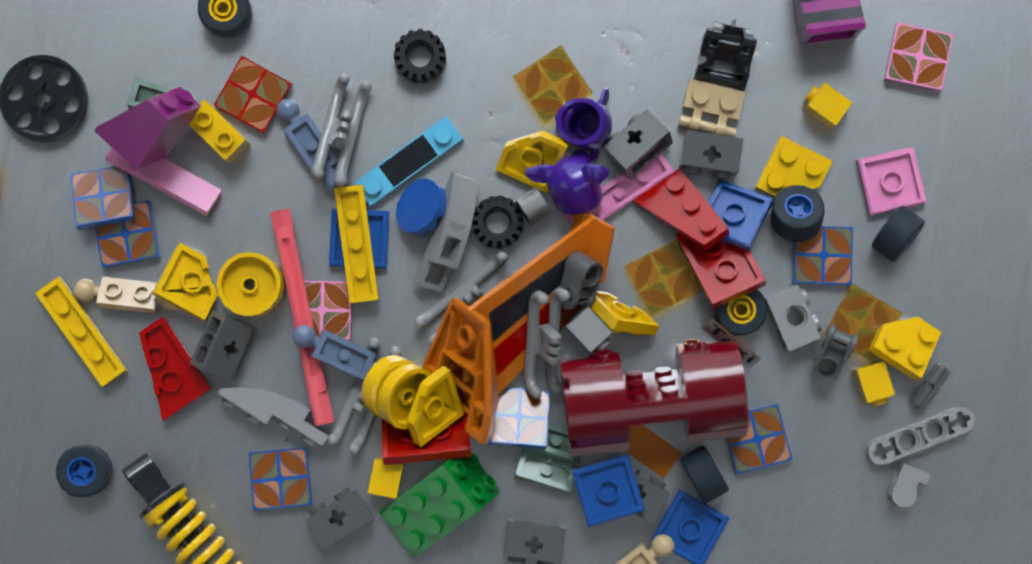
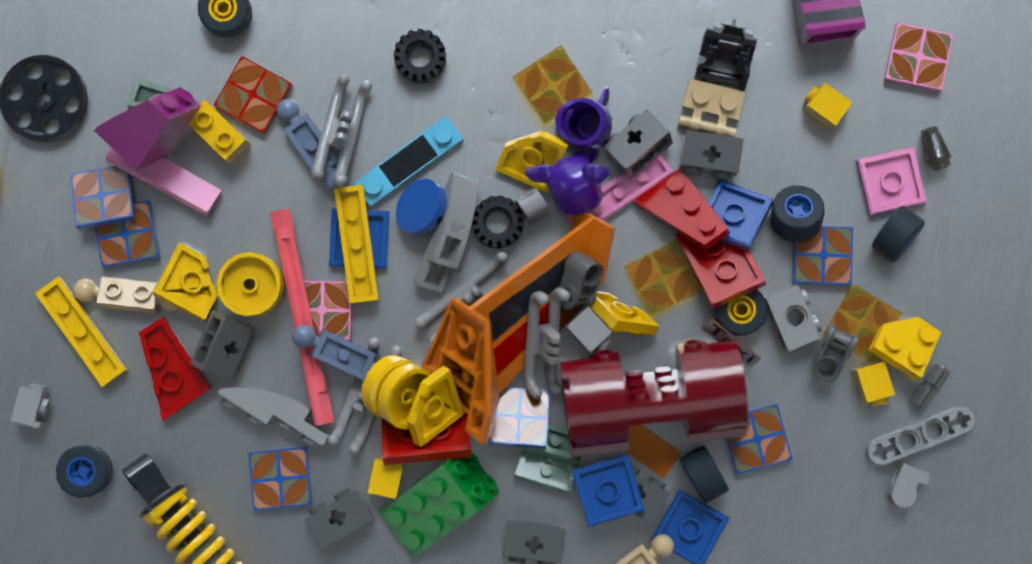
(31, 406): none -> light grey brick
(790, 166): yellow plate -> none
(935, 152): none -> clear smoke cone

